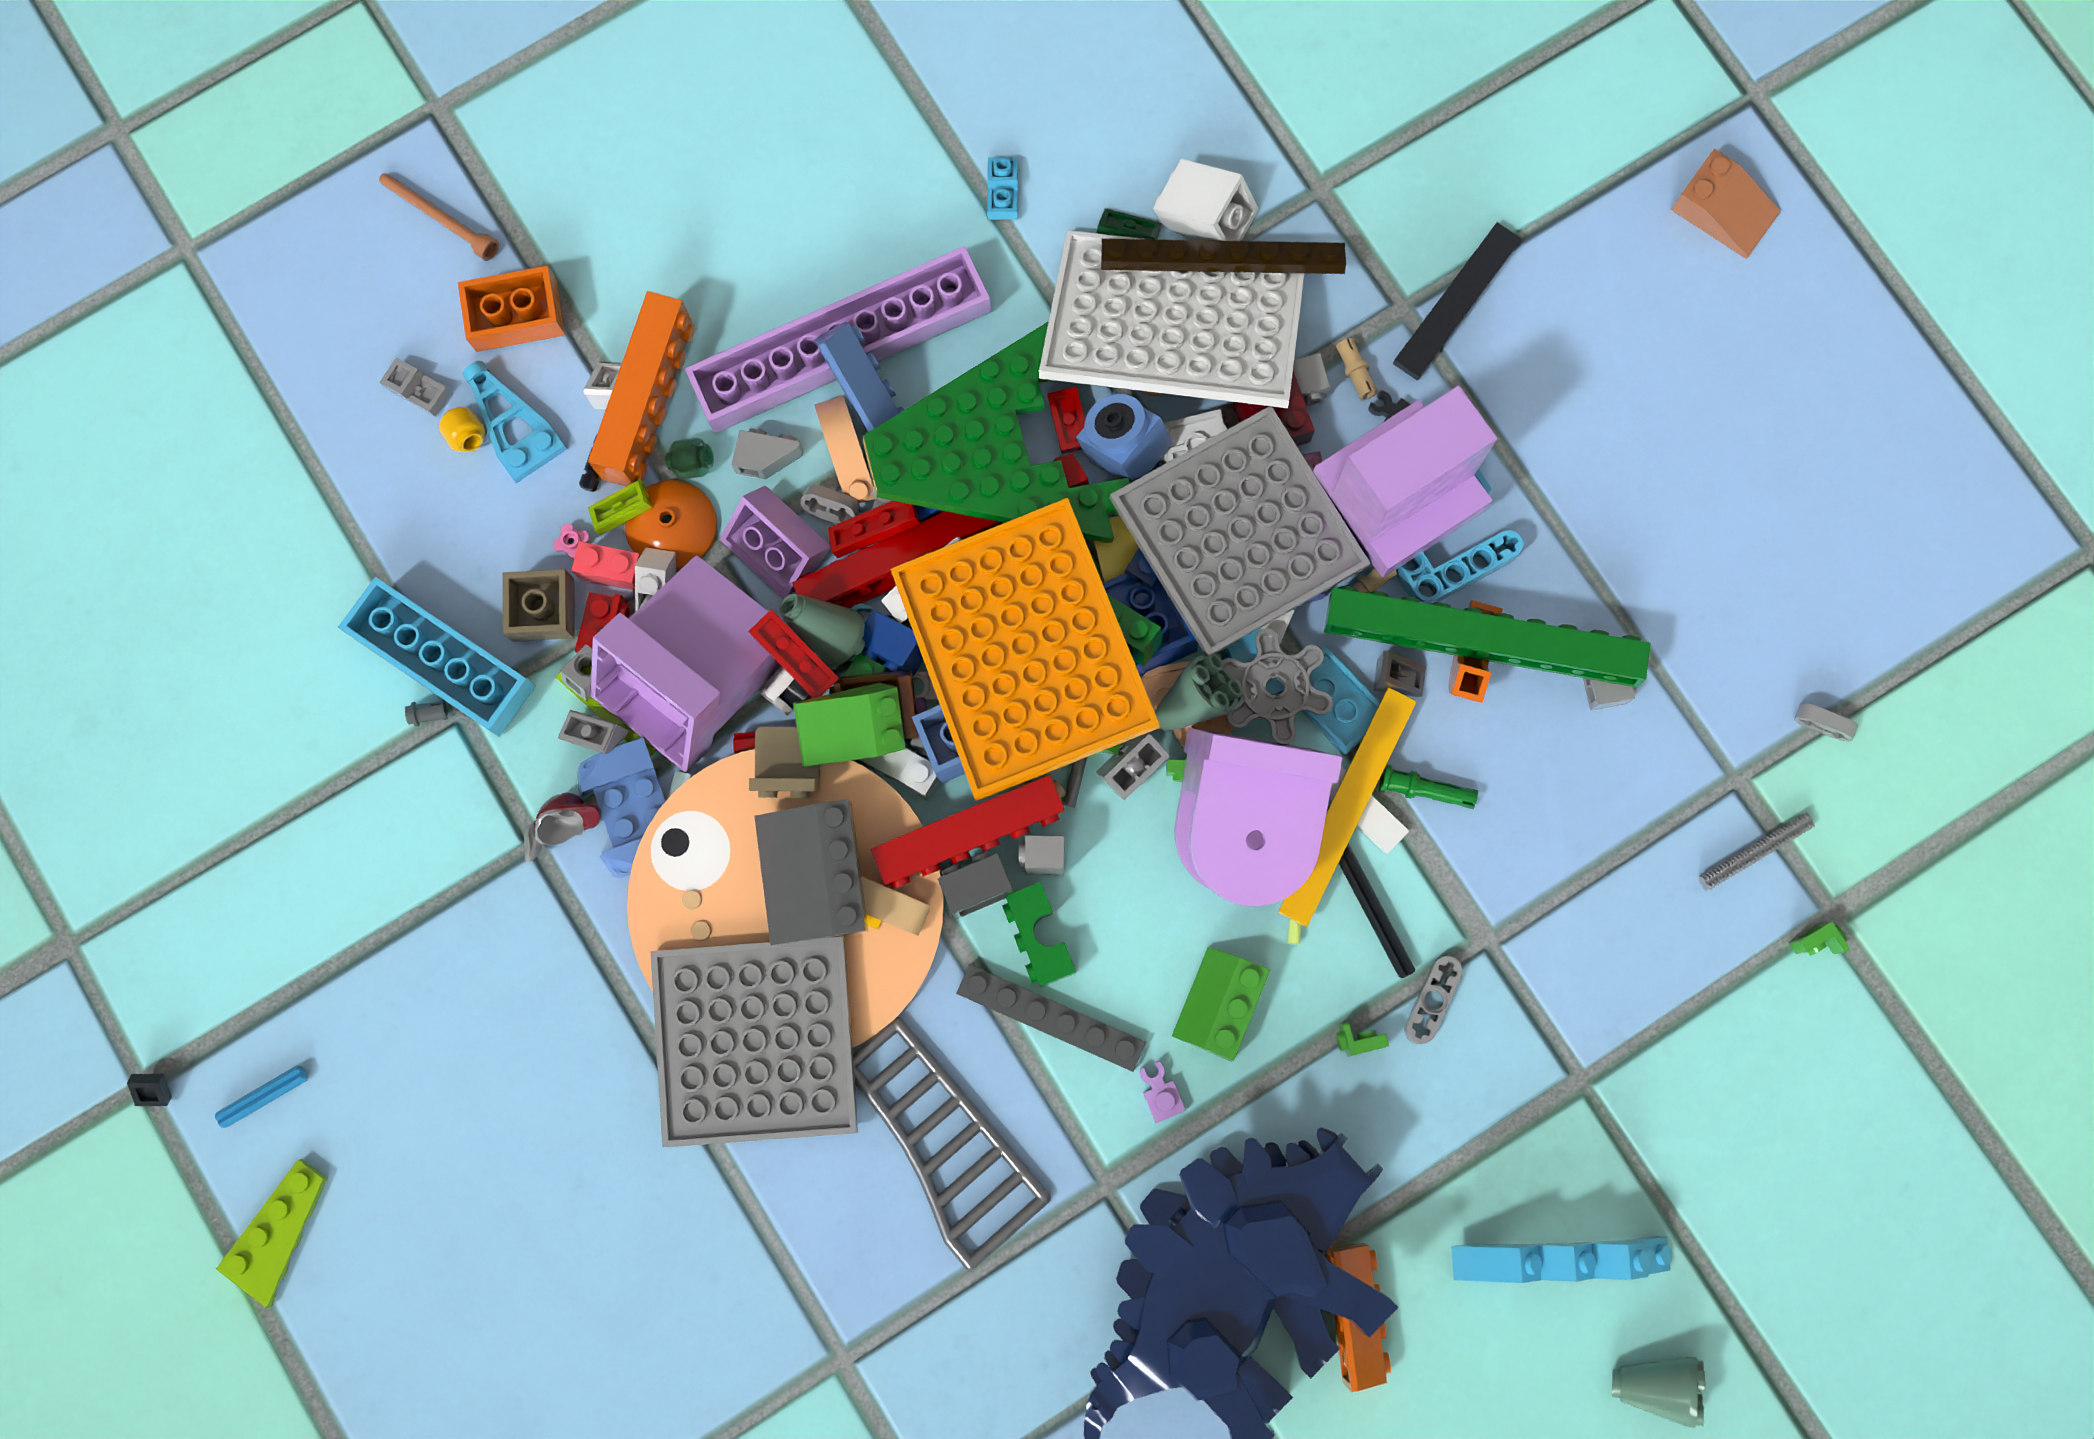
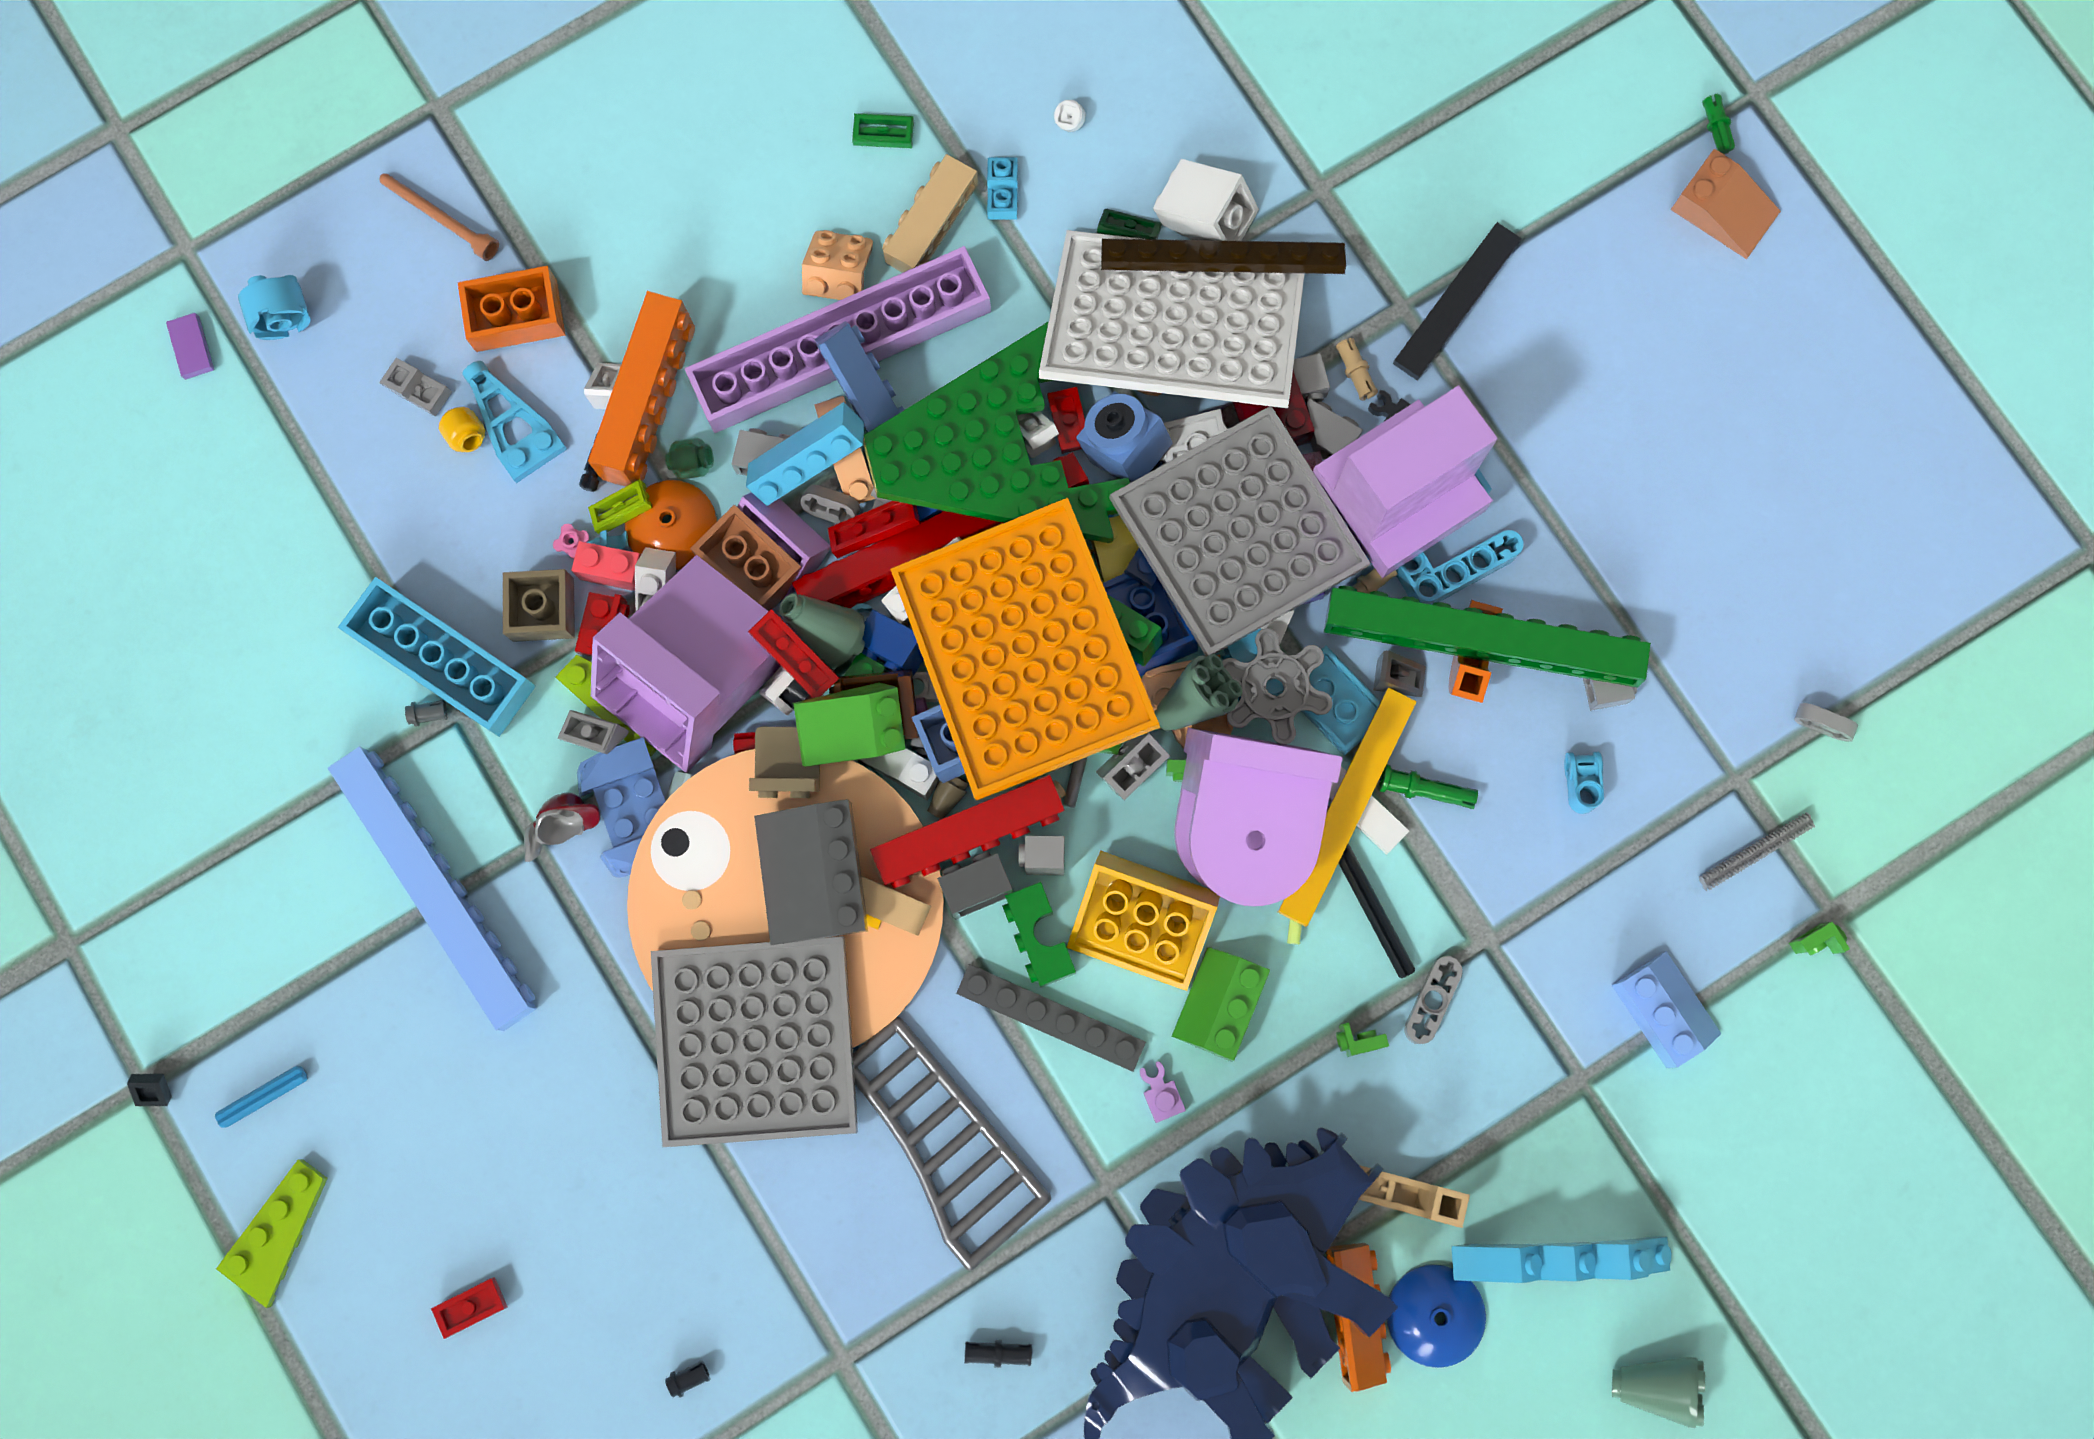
(190, 346): none -> medium lavender tile
(273, 307): none -> medium azure brick
(433, 889): none -> light blue brick
(469, 1308): none -> red plate
(572, 675): light grey brick -> none
(617, 542): none -> medium azure piece
(687, 1379): none -> black pin
(748, 558): none -> nougat slope
(805, 454): none -> medium azure brick
(835, 265): none -> light nougat bracket
(882, 135): none -> green tile
(931, 215): none -> tan brick
(947, 796): none -> dark tan cone
(998, 1353): none -> black pin
(1037, 432): none -> white slope
(1069, 115): none -> white tile
(1143, 920): none -> yellow slope
(1330, 429): none -> light grey slope
(1417, 1198): none -> tan arch
(1419, 1298): none -> blue dish
(1584, 774): none -> medium azure piece
(1667, 1011): none -> light blue slope
(1719, 124): none -> green axle

